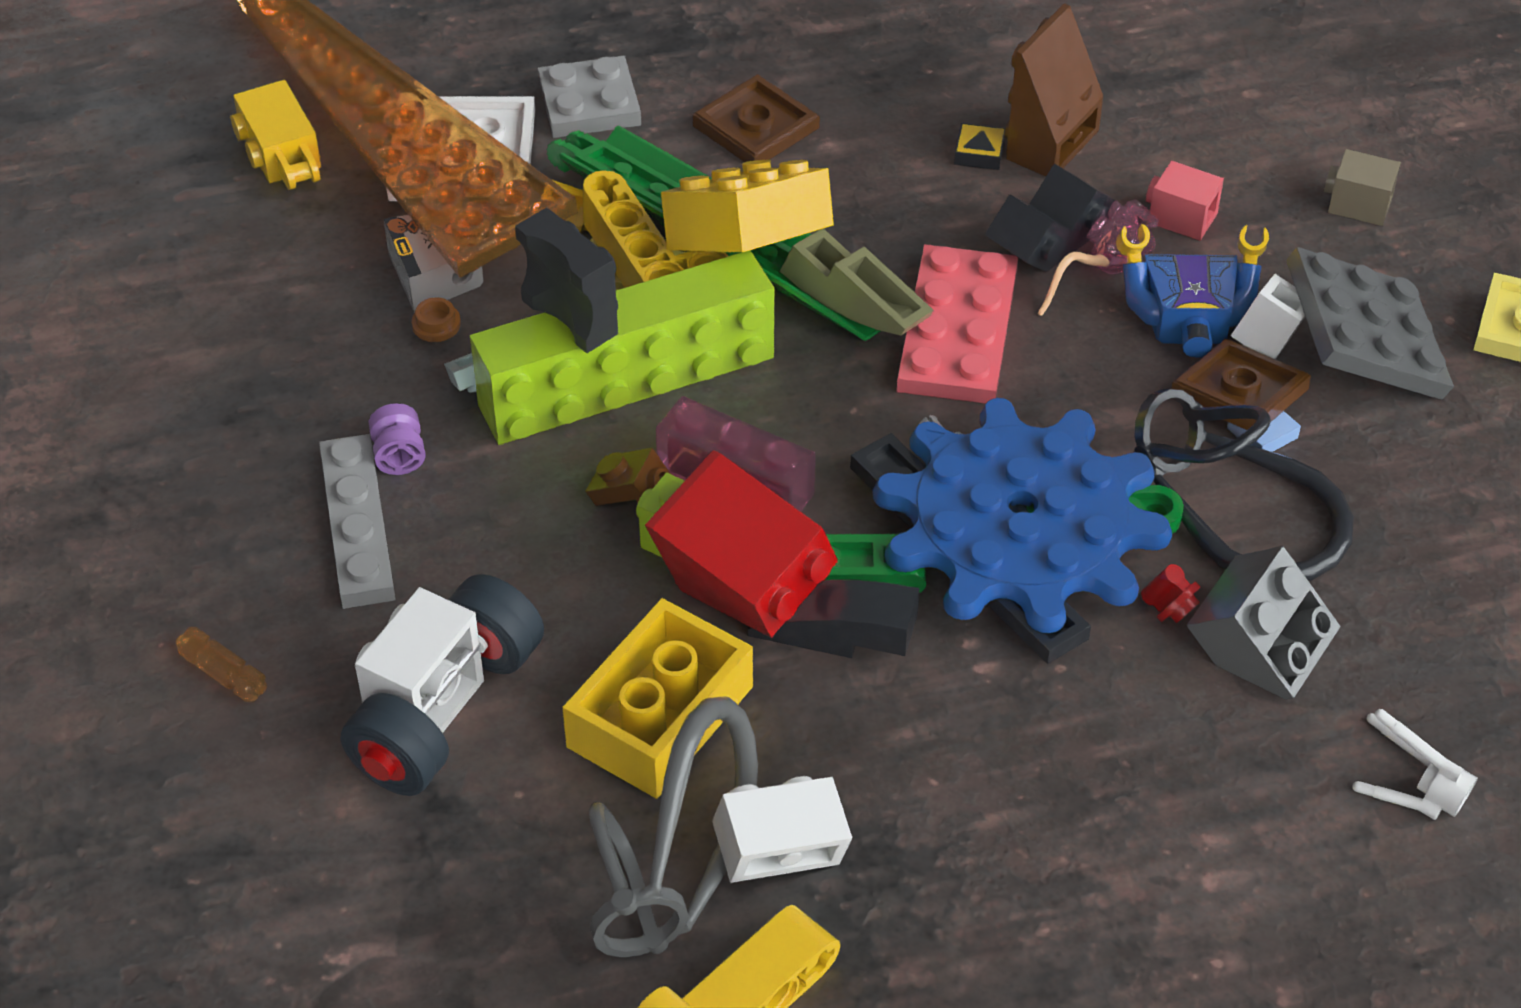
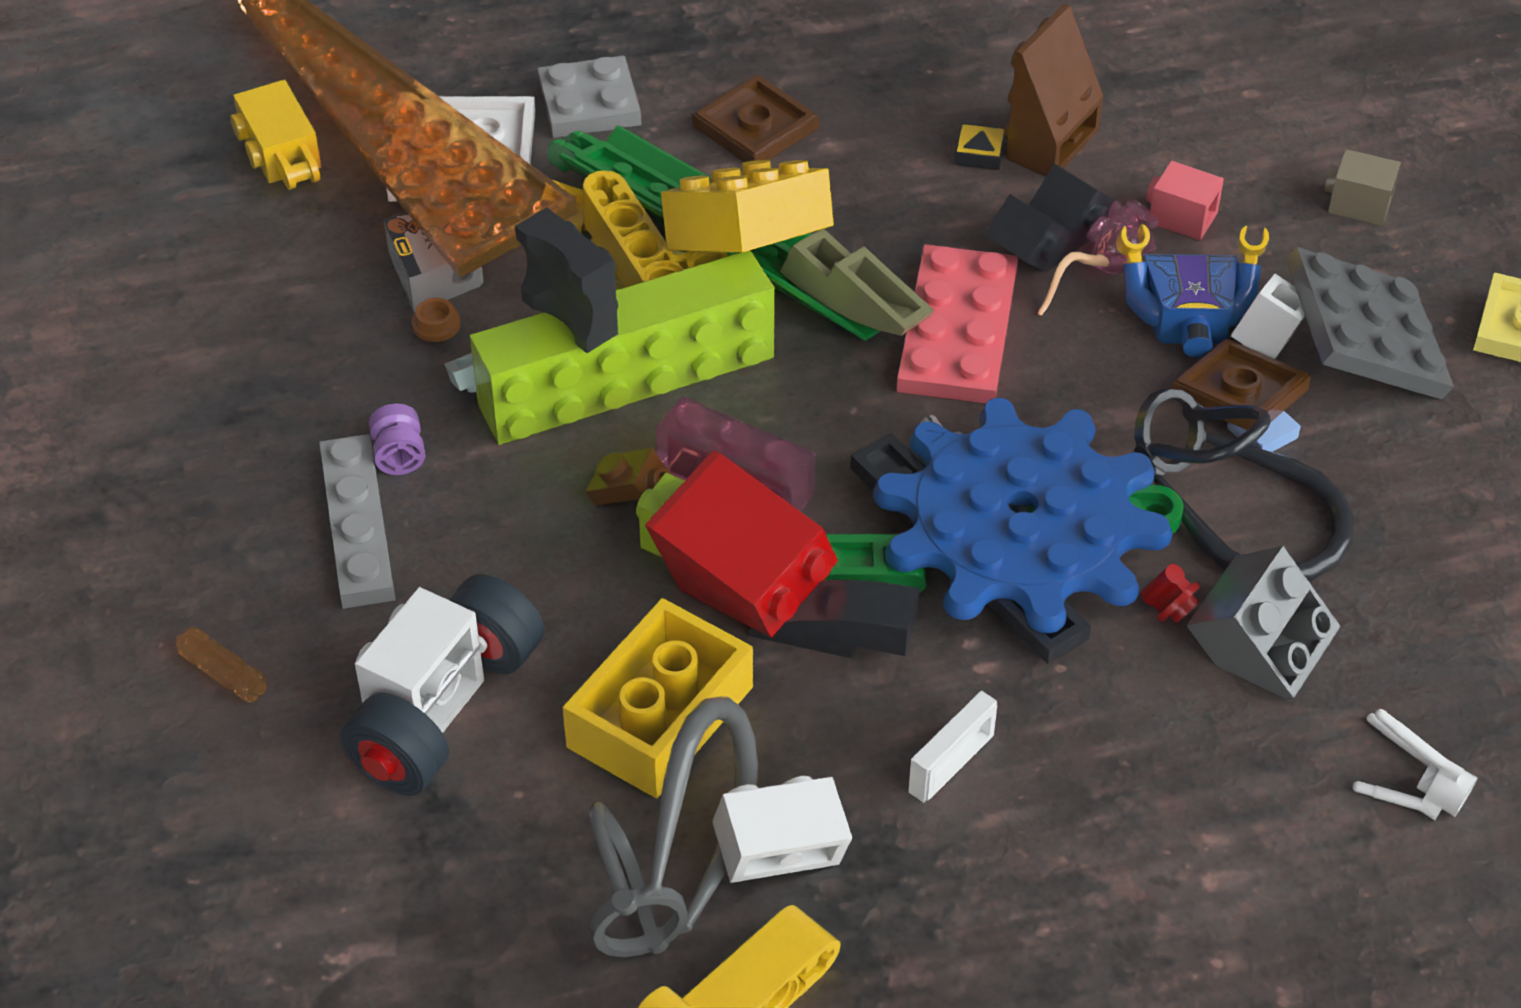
(952, 747): none -> white tile

